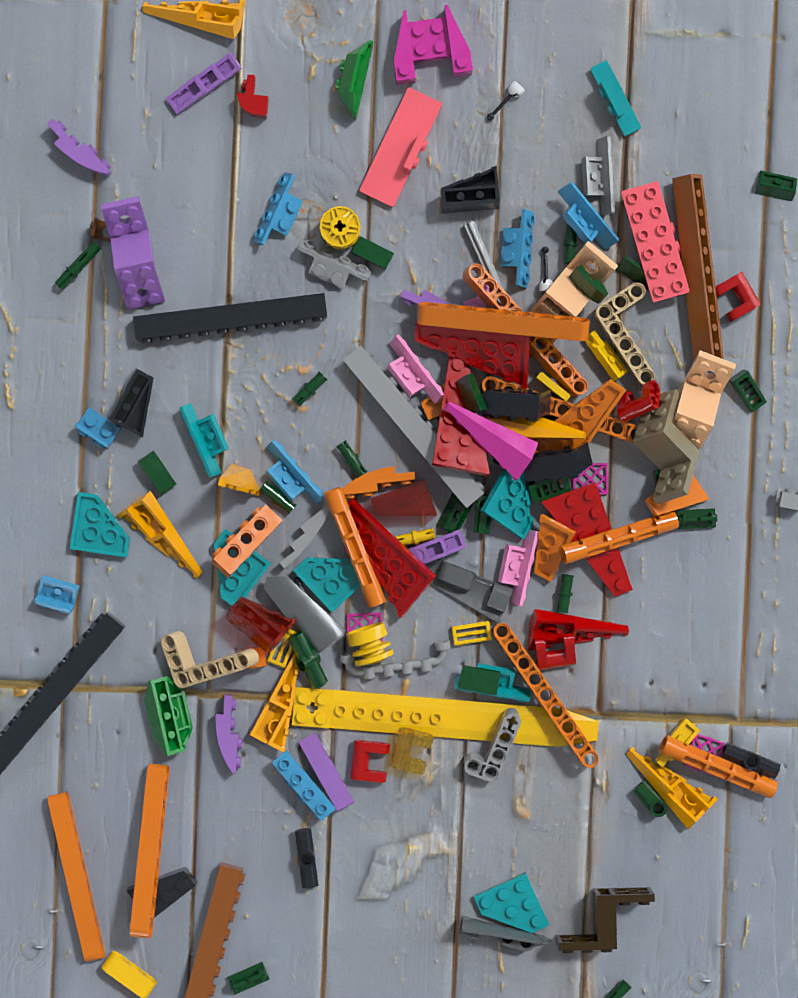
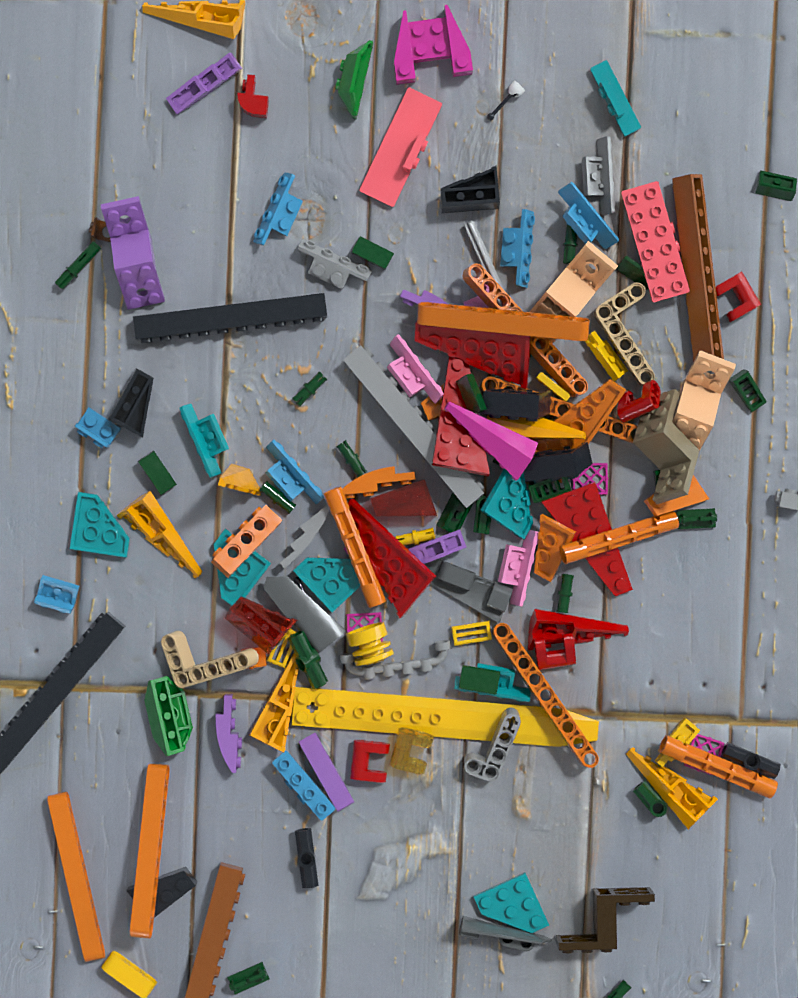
(82, 155): medium lavender slope -> none
(349, 234): yellow wheel -> none
(545, 283): hinge -> none
(591, 288): dark green slope -> none

